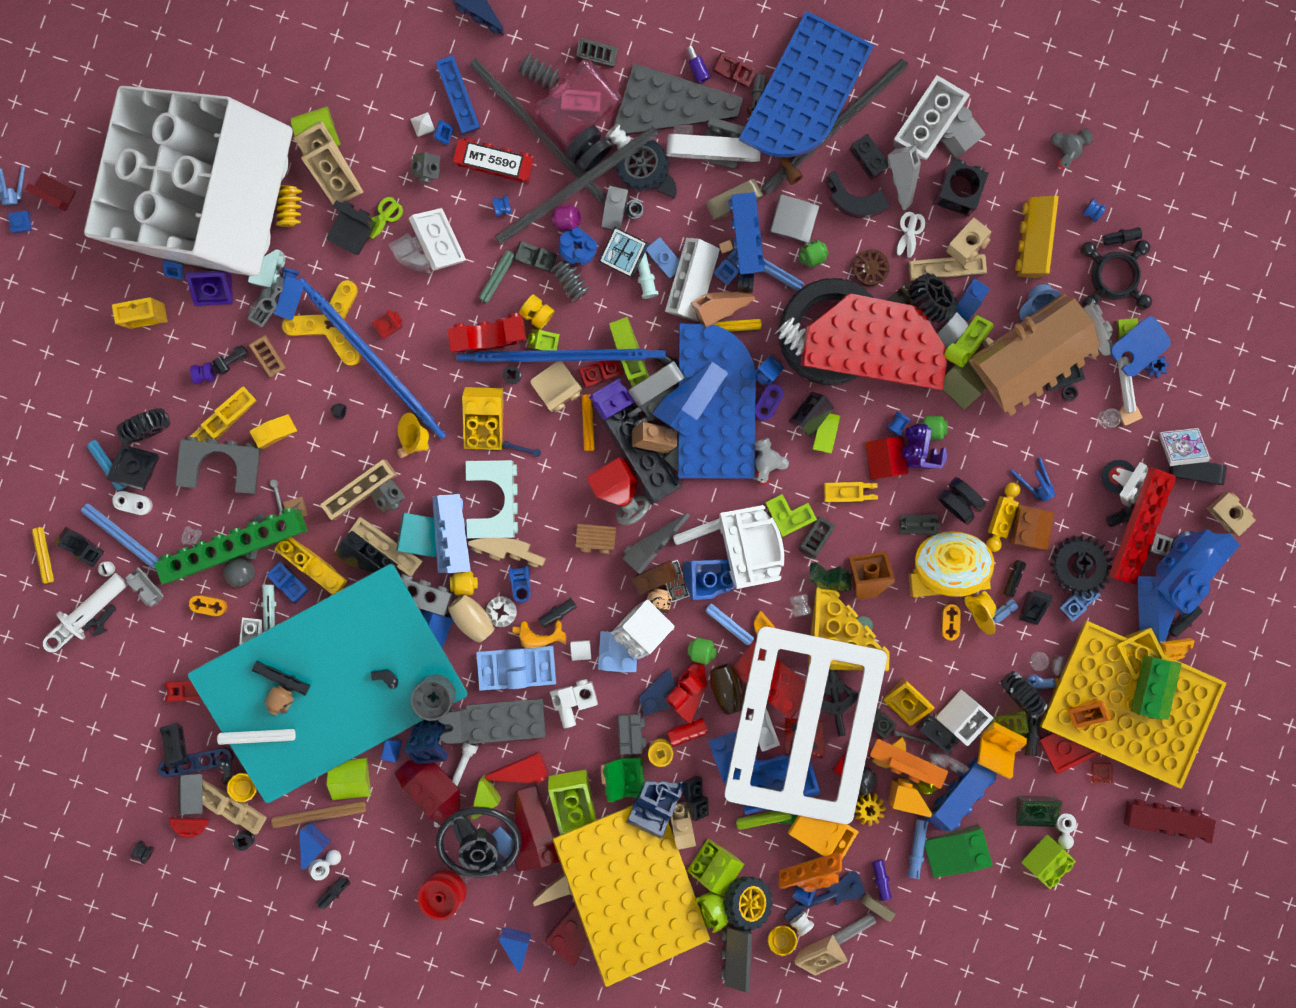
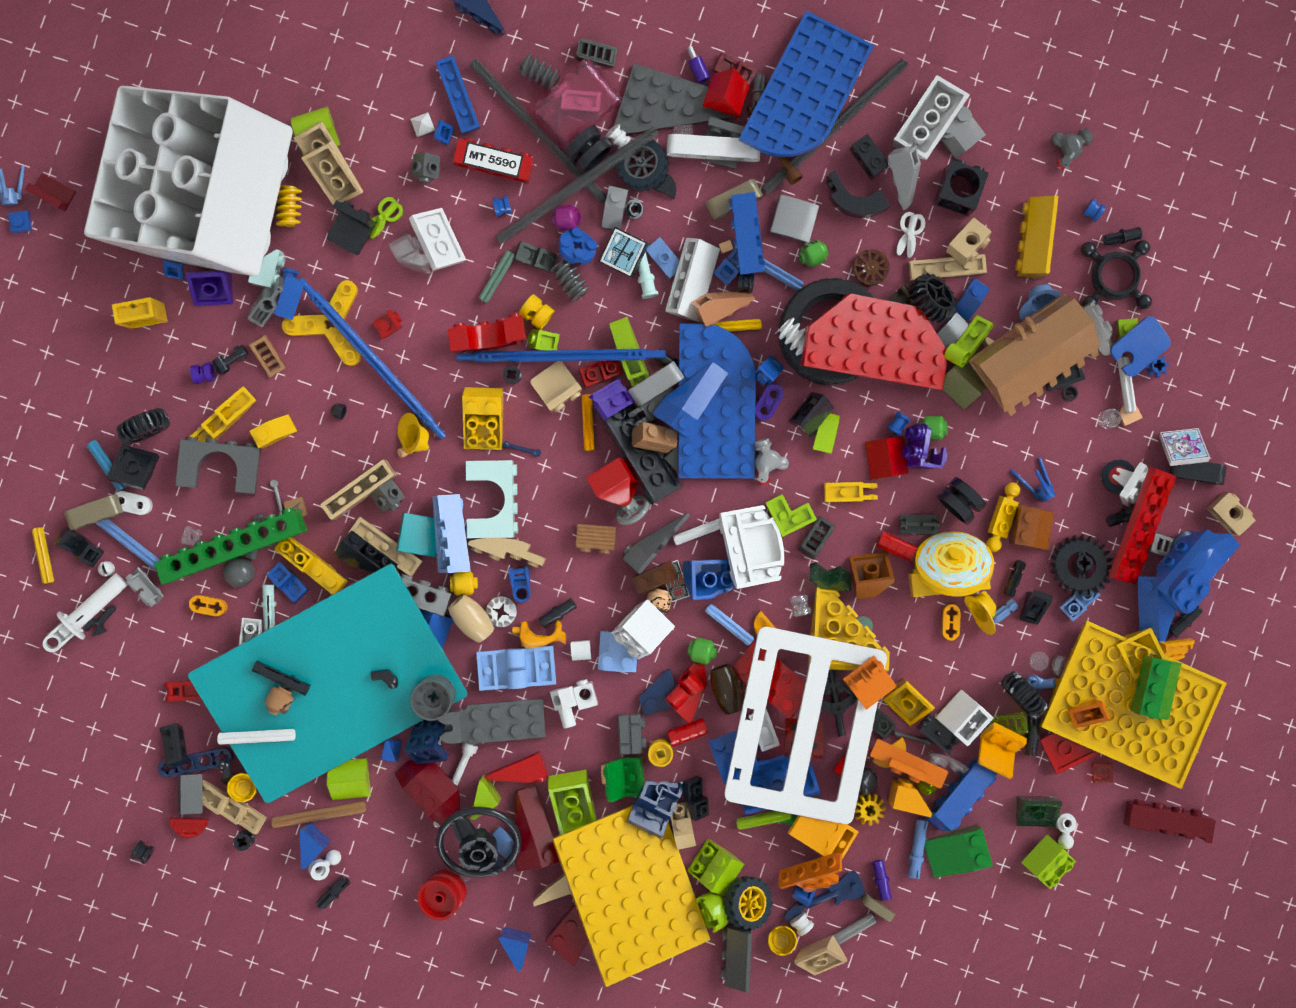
(93, 512): none -> dark tan beam
(727, 92): none -> red slope
(870, 682): none -> orange hinge
(896, 546): none -> red axle

